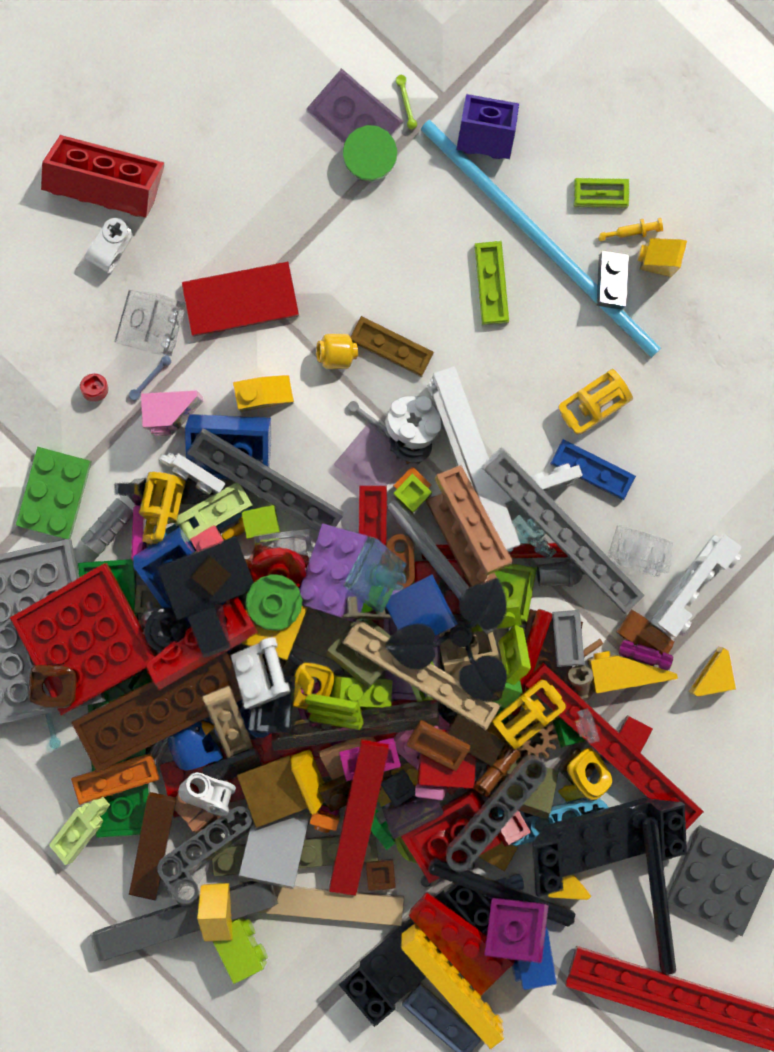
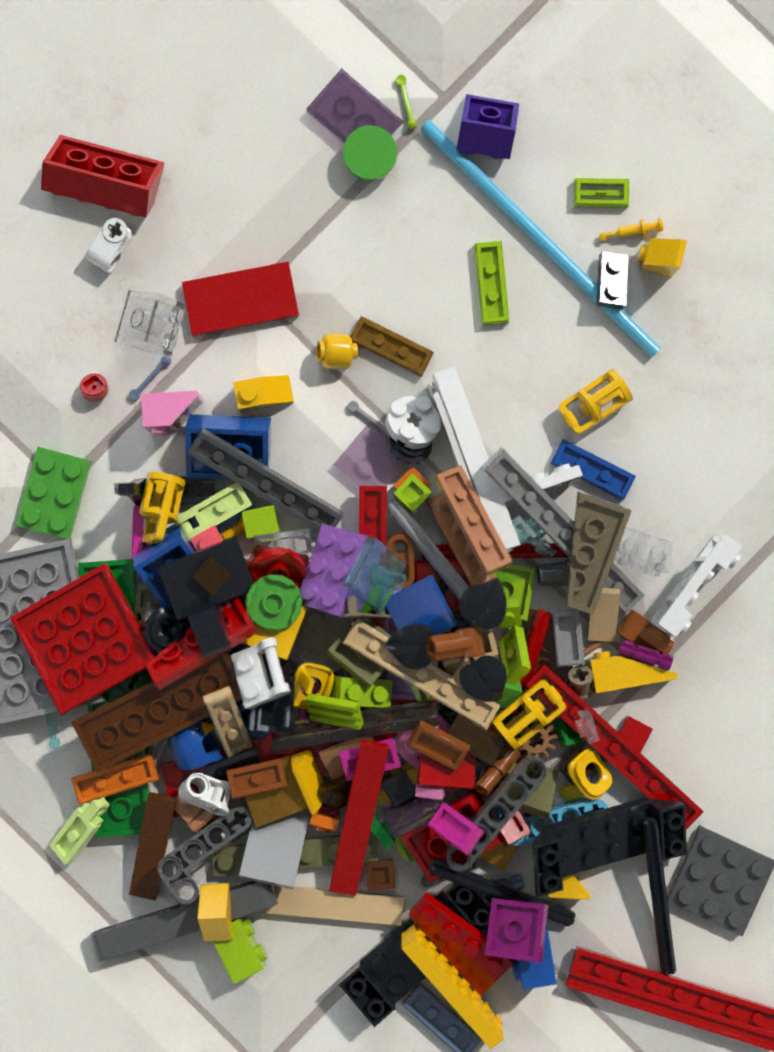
(37, 677): reddish brown piece -> none
(107, 526): light grey axle -> none
(186, 469): white hinge -> none
(256, 778): none -> dark orange plate
(455, 828): none -> dark pink tile
(462, 644): none -> dark orange piece
(594, 545): none -> dark tan wing
(603, 622): none -> tan tile
(715, 676): yellow slope -> none

